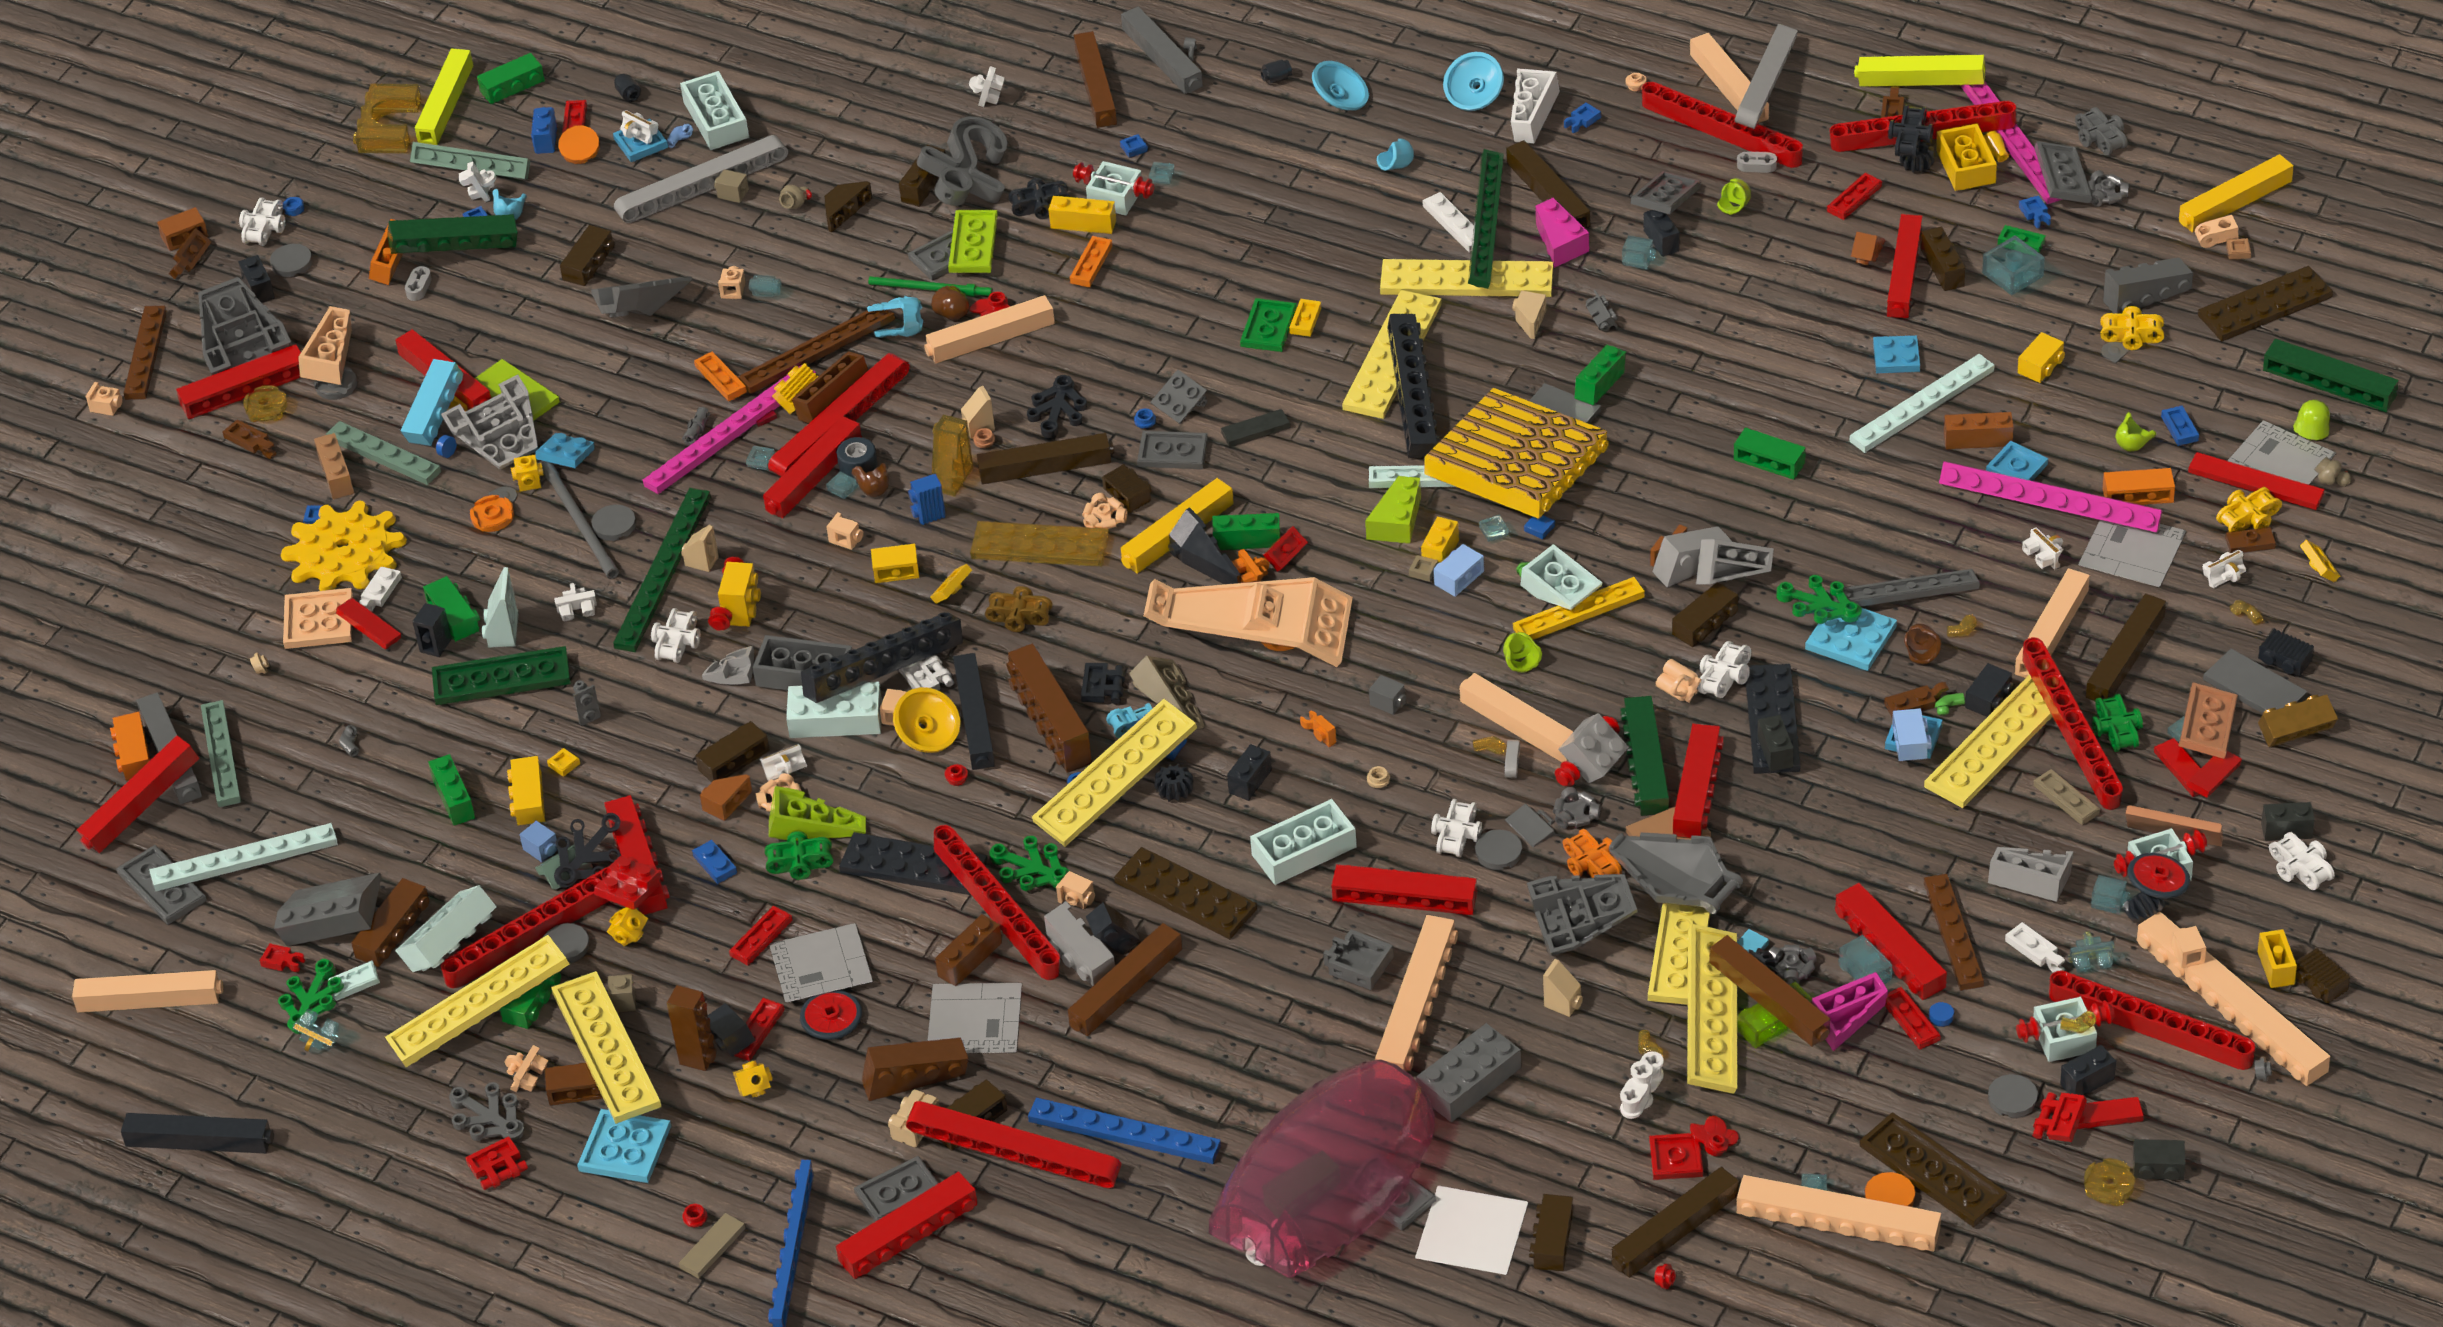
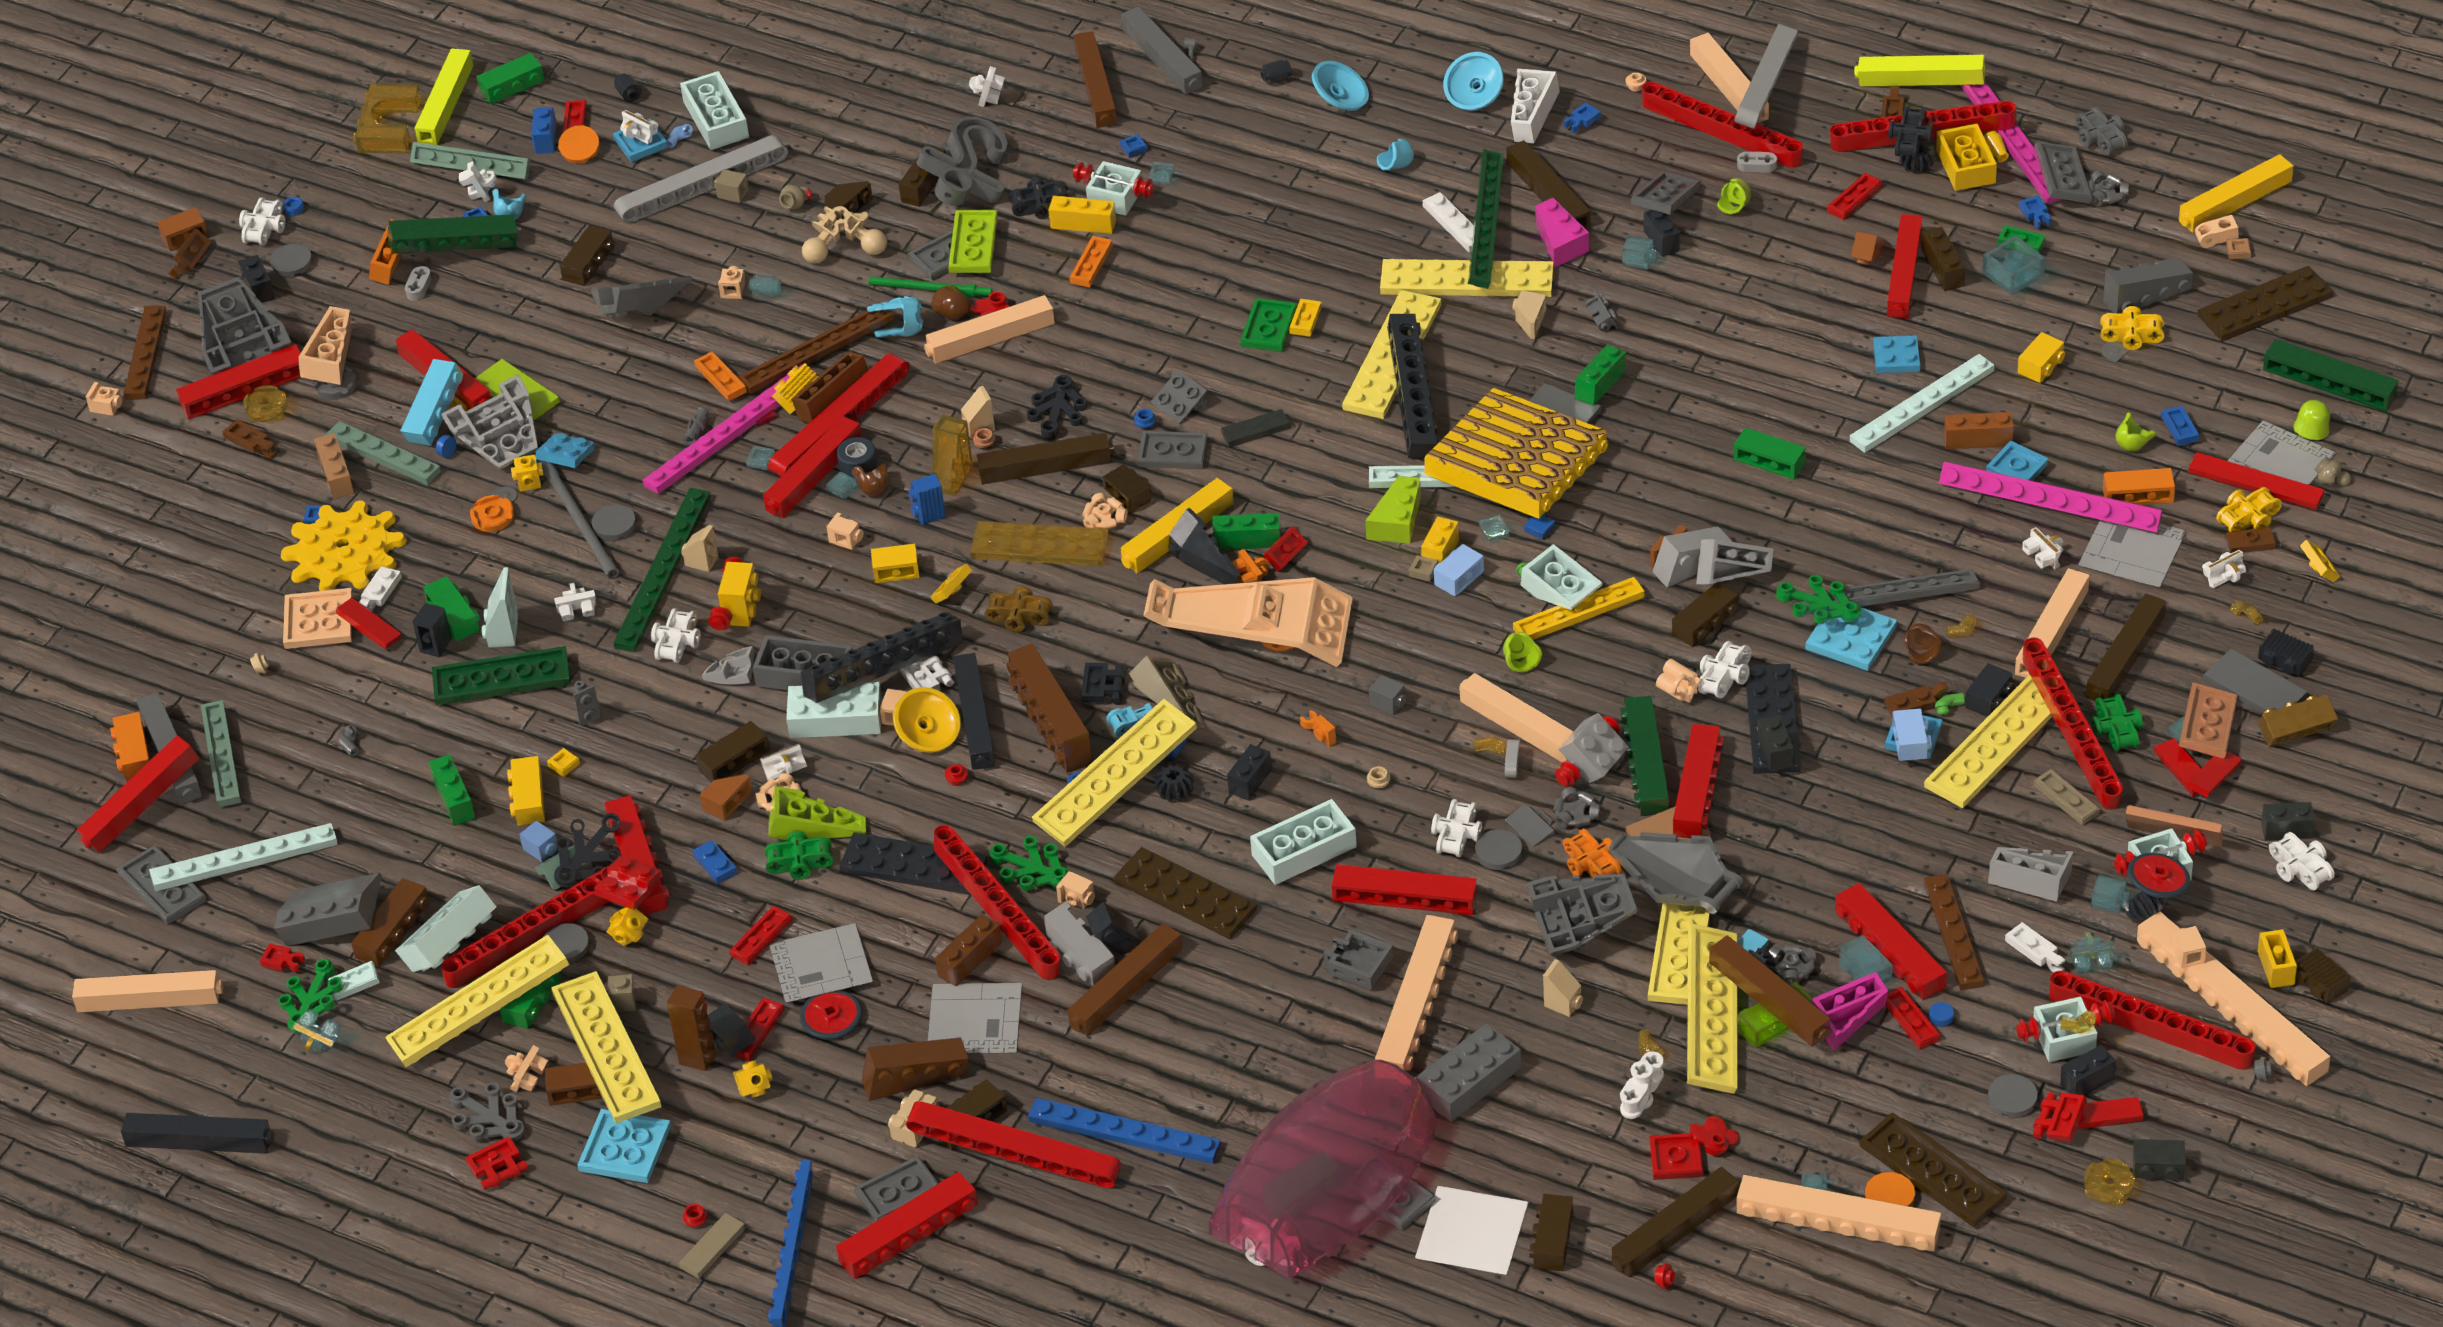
(816, 249): none -> tan piece

